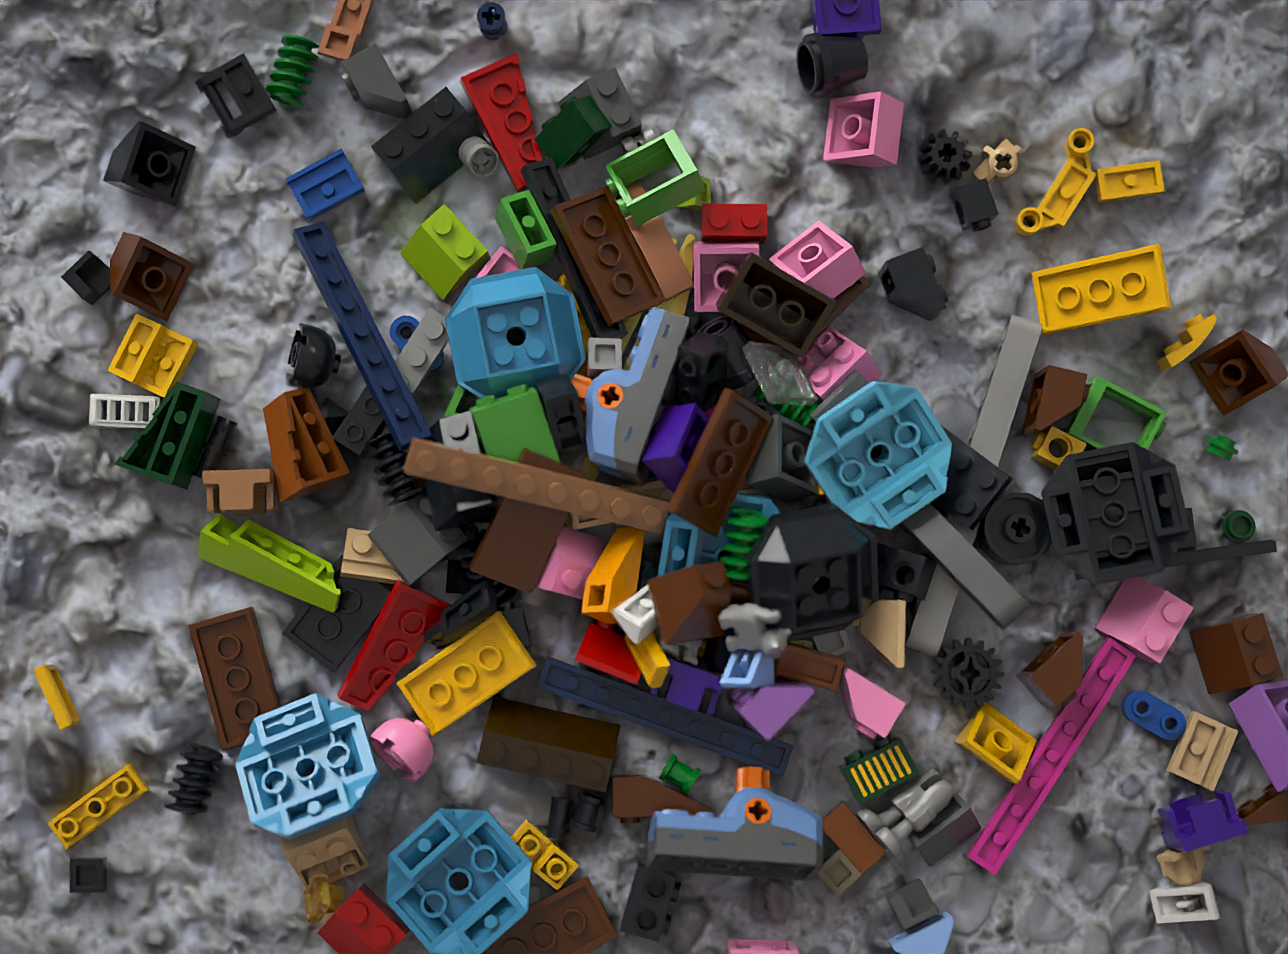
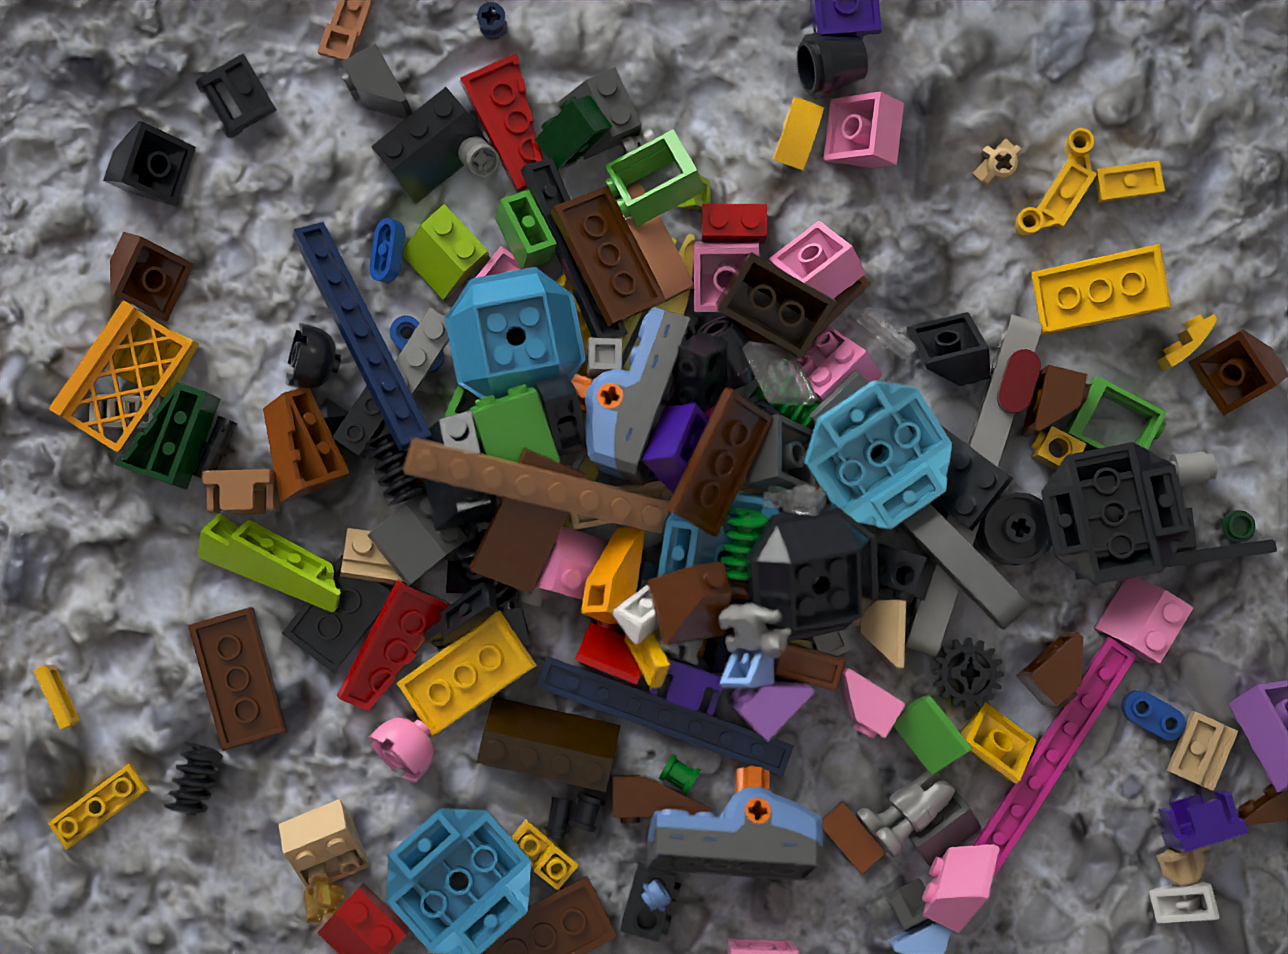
(88, 277): black panel -> none
(88, 874): black plate -> none
(97, 360): none -> light orange fence
(290, 743): dark azure piece -> none
(291, 70): green piece -> none
(325, 184): blue plate -> none
(387, 250): none -> blue plate
(656, 895): none -> medium blue plate
(798, 133): none -> yellow slope
(801, 499): none -> clear plate
(838, 872): dark tan plate -> none
(878, 768): dark green brick -> none
(885, 334): none -> clear plate
(912, 285): black slope -> none
(930, 734): none -> bright green slope
(952, 349): none -> black slope
(953, 148): black gear -> none
(959, 884): none -> bright pink slope
(974, 205): black brick -> none
(1018, 381): none -> dark red tile
(1194, 467): none -> light grey brick
(1222, 446): green plate -> none
(1236, 653): reddish brown slope -> none

